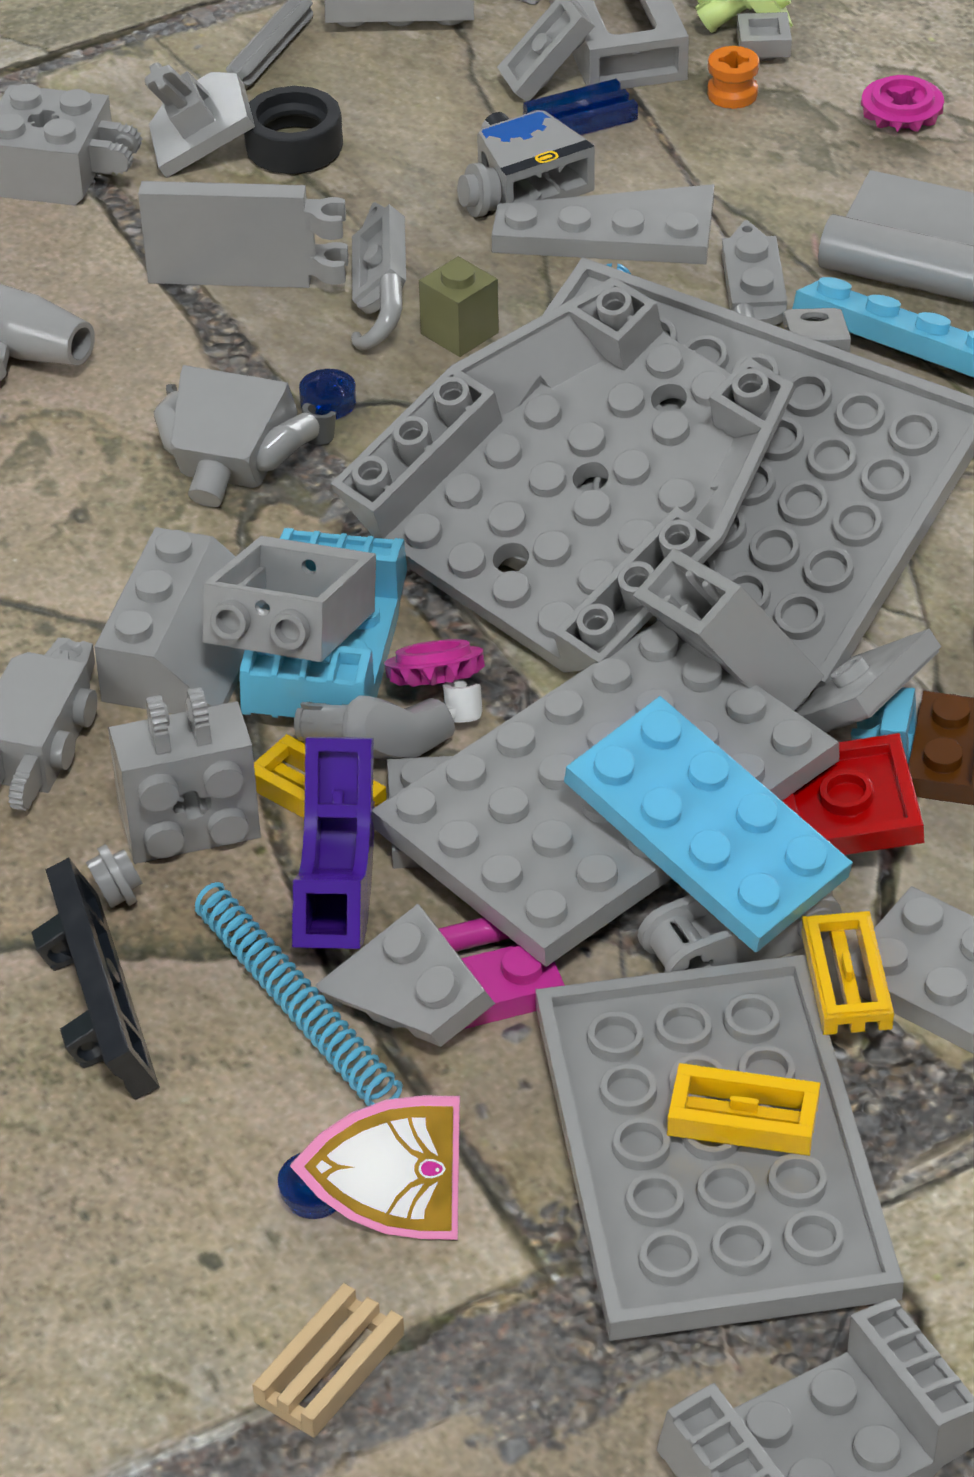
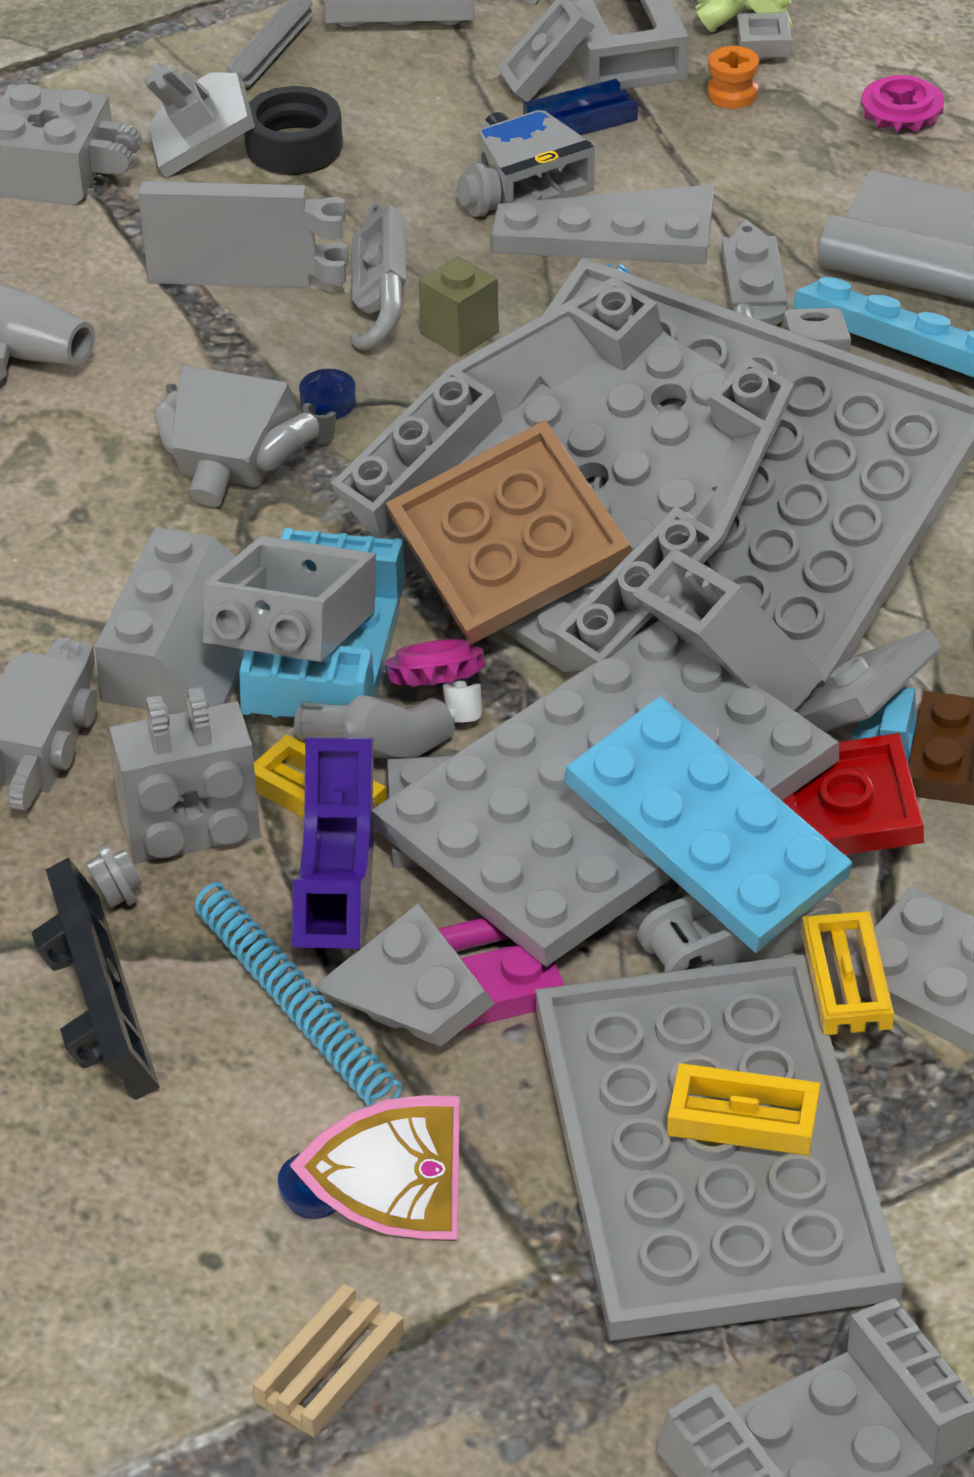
(509, 531): none -> medium nougat plate

